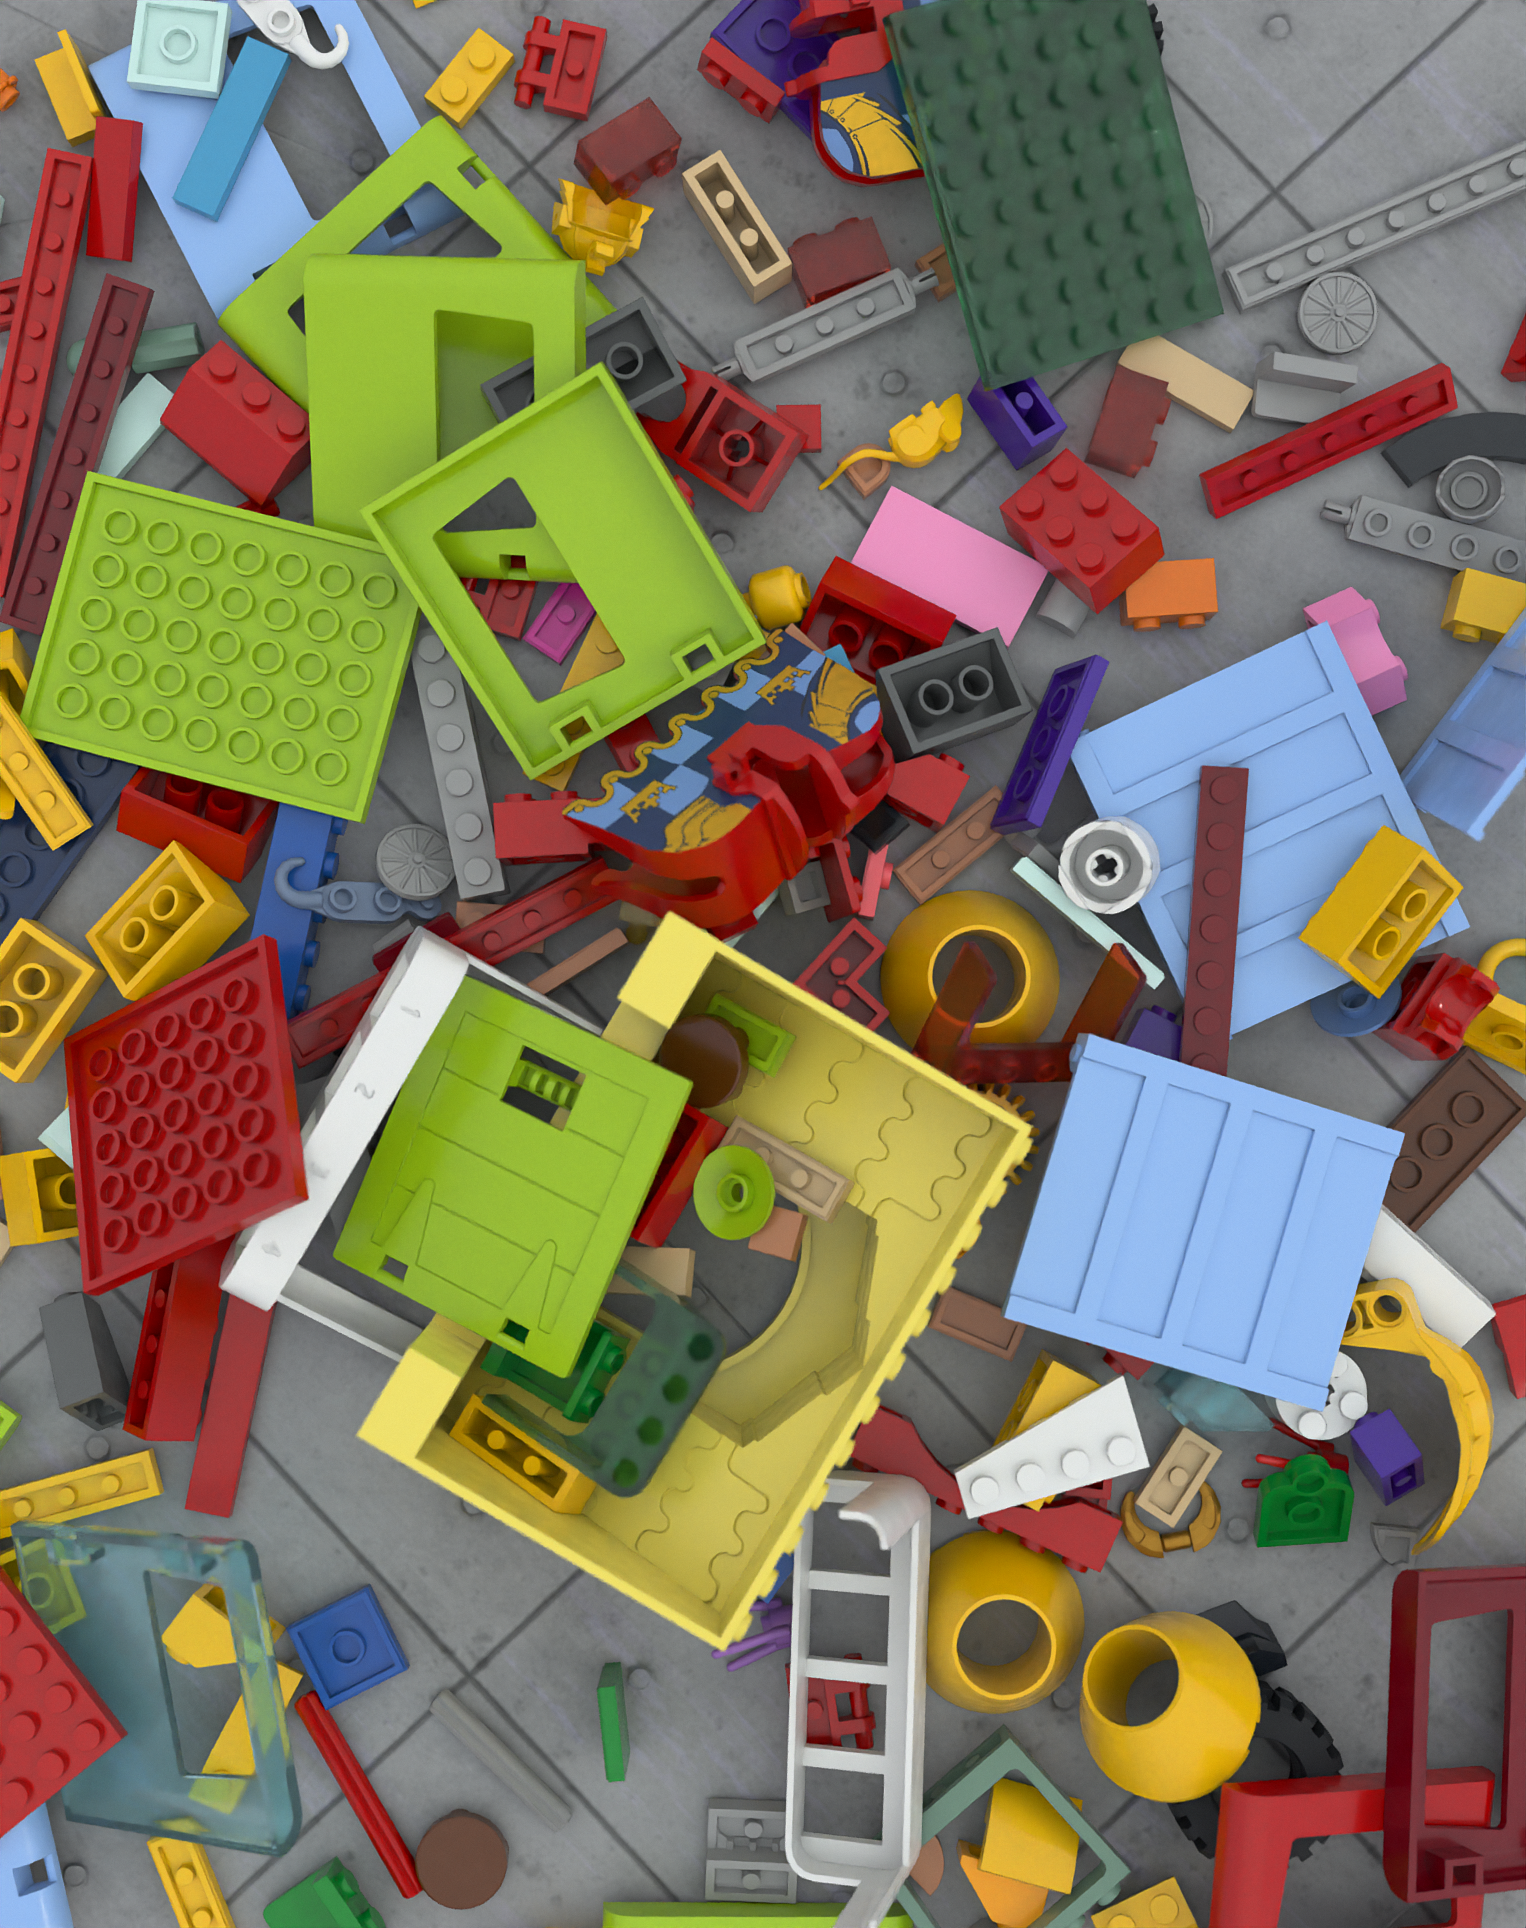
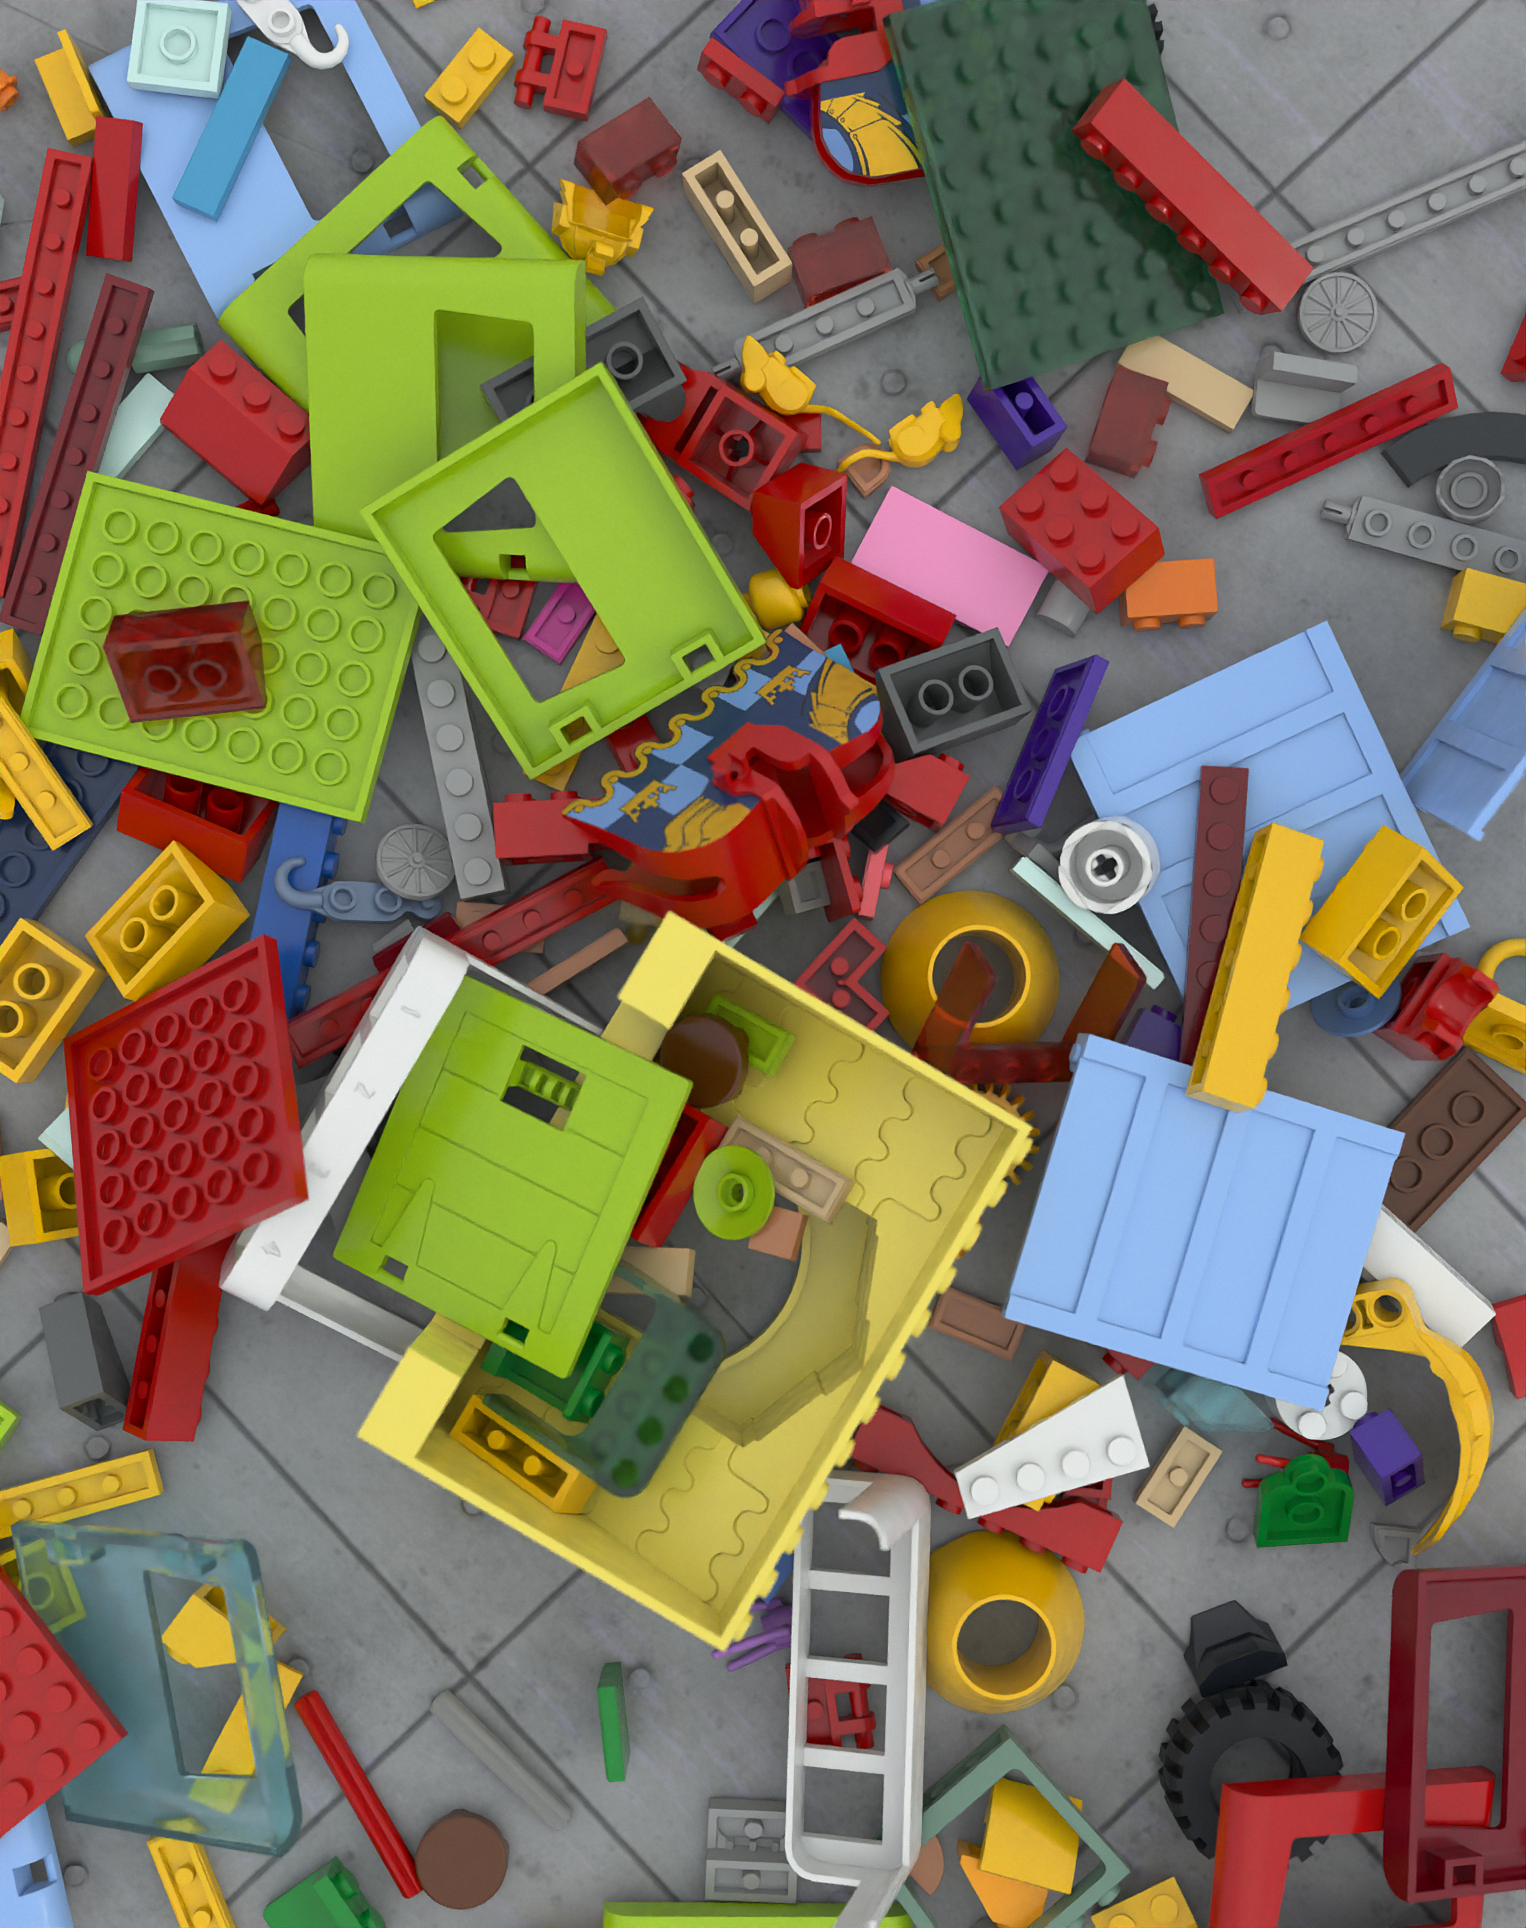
(187, 661): none -> clear red slope
(230, 1408): red tile -> none
(347, 1647): blue tile -> none
(783, 387): none -> yellow animal
(801, 521): none -> red slope
(1191, 198): none -> red brick
(1199, 1533): pearl gold piece -> none
(1203, 1730): yellow cone -> none
(1256, 969): none -> yellow brick
(1357, 632): bright pink brick -> none

